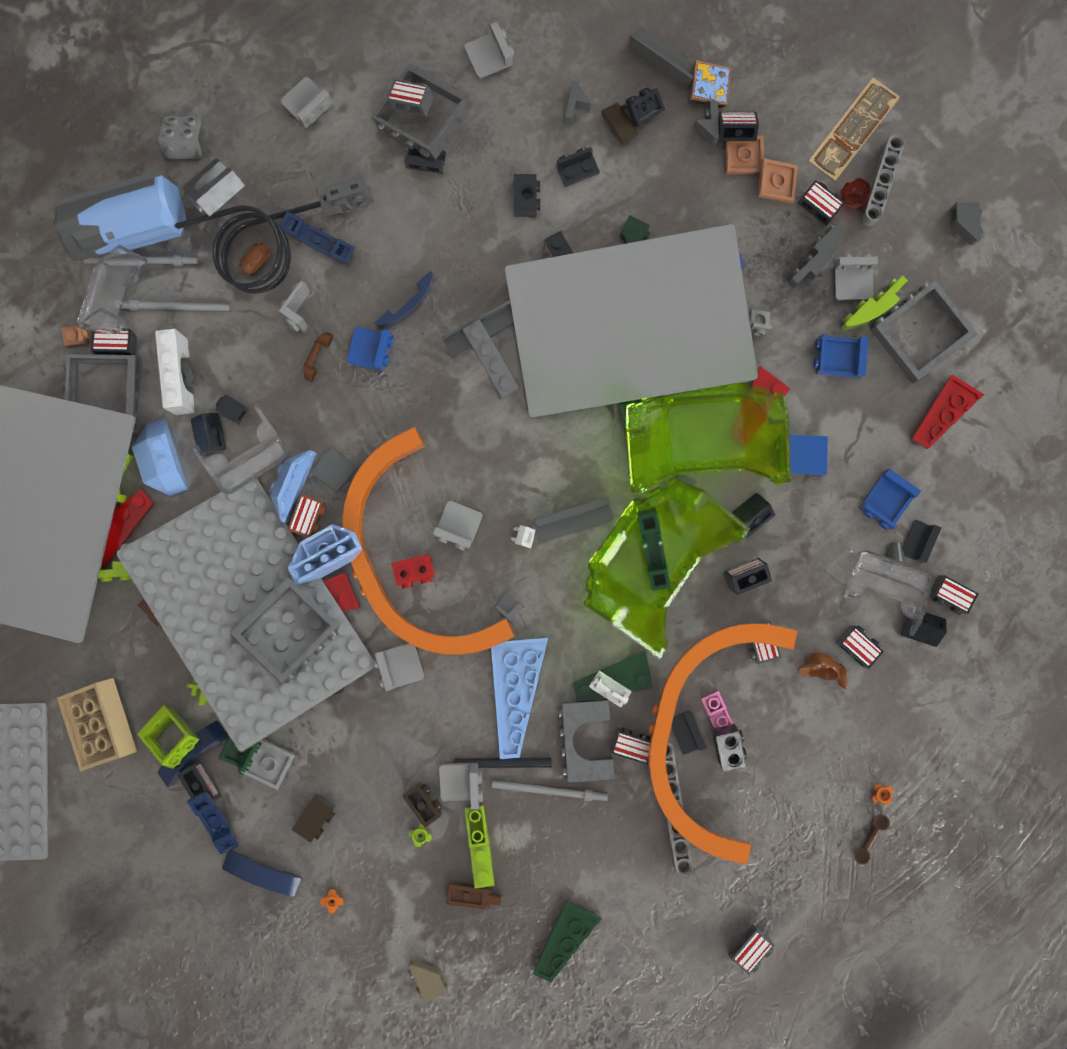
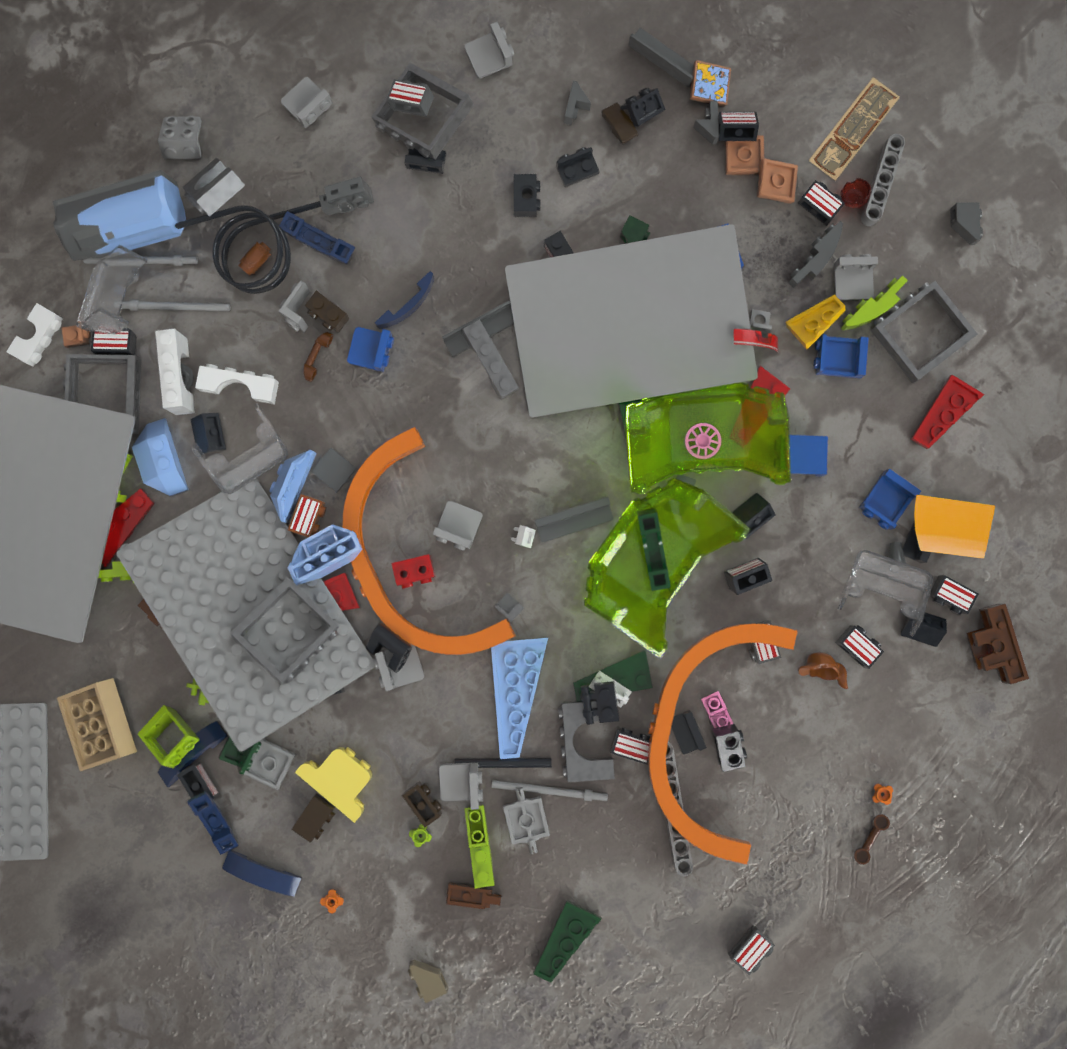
(46, 324): none -> white arch
(213, 380): none -> white arch
(231, 409): black brick -> none
(326, 311): none -> dark brown brick
(339, 780): none -> light yellow brick
(385, 637): none -> black connector
(526, 820): none -> light grey plate
(606, 703): none -> black plate
(703, 440): none -> bright pink wheel
(755, 338): none -> red sticker
(816, 320): none -> yellow wing
(952, 526): none -> light orange sticker
(997, 645): none -> reddish brown piece

